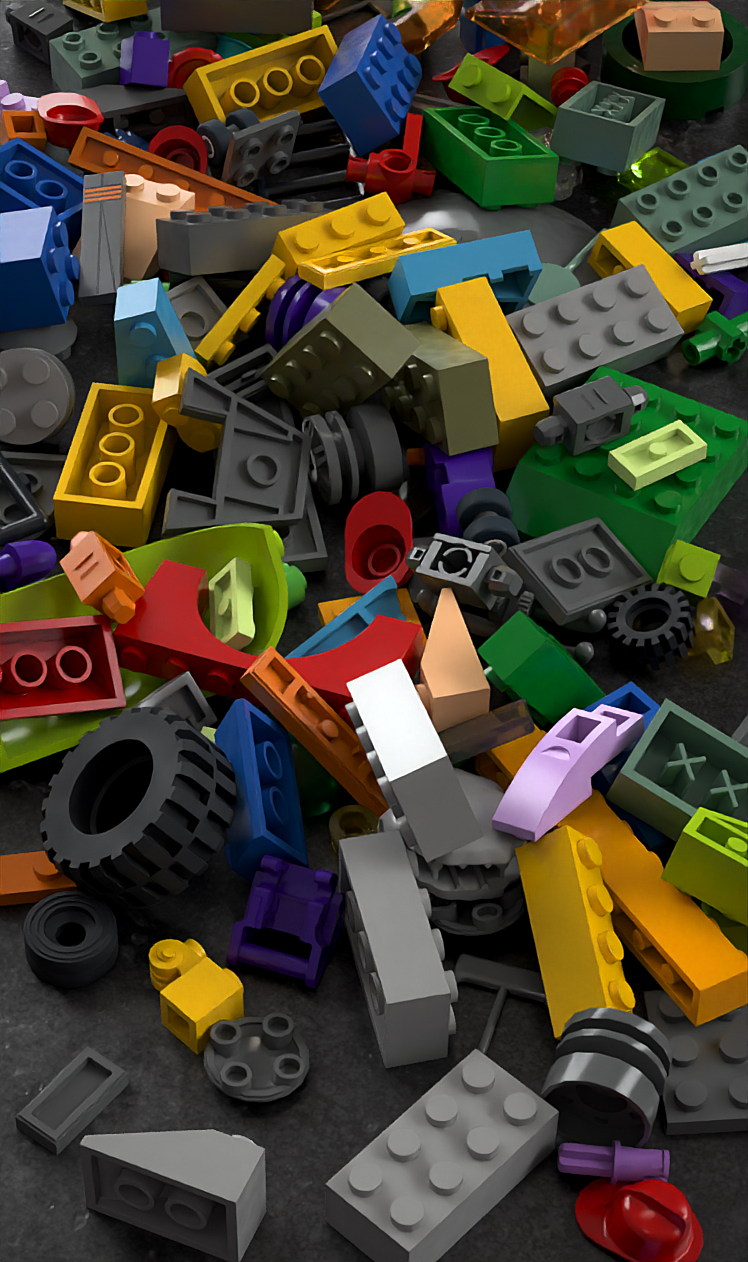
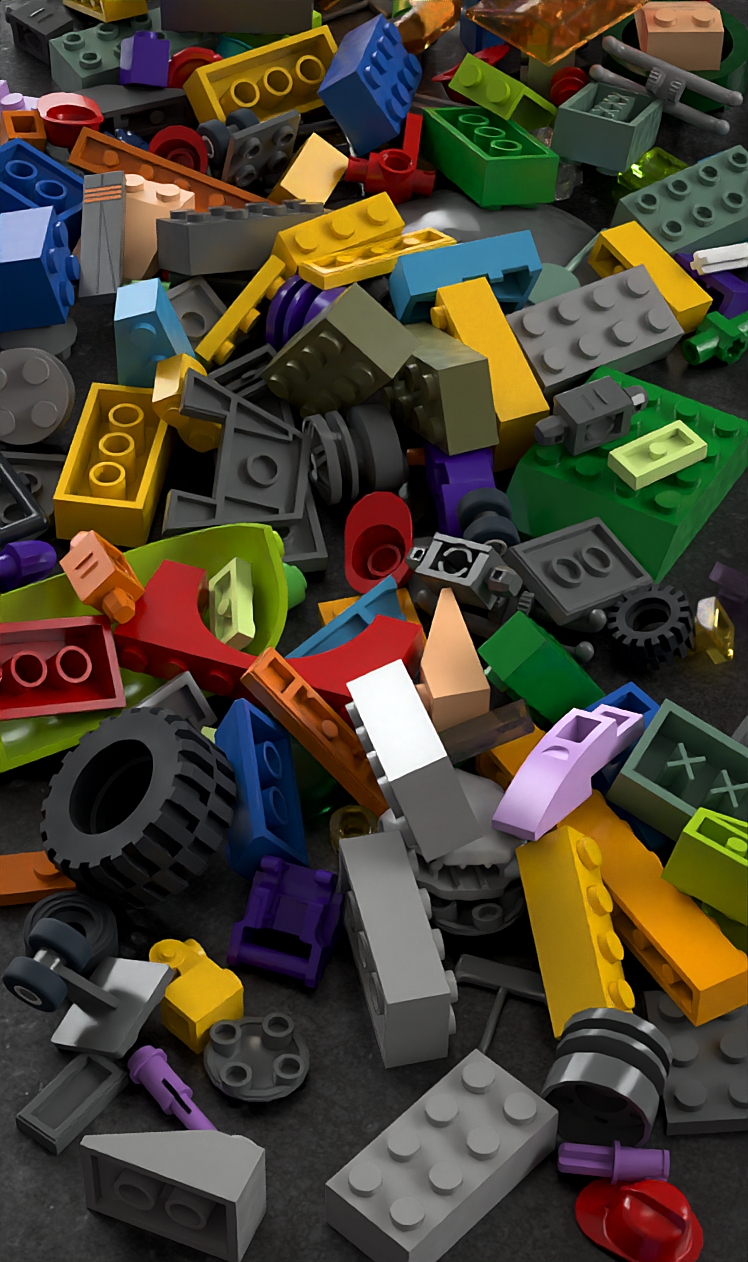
(105, 1008): none -> dark grey plate
(150, 1069): none -> medium lavender pin
(310, 173): none -> yellow brick
(668, 83): none -> light grey piece
(688, 570): lime brick -> none

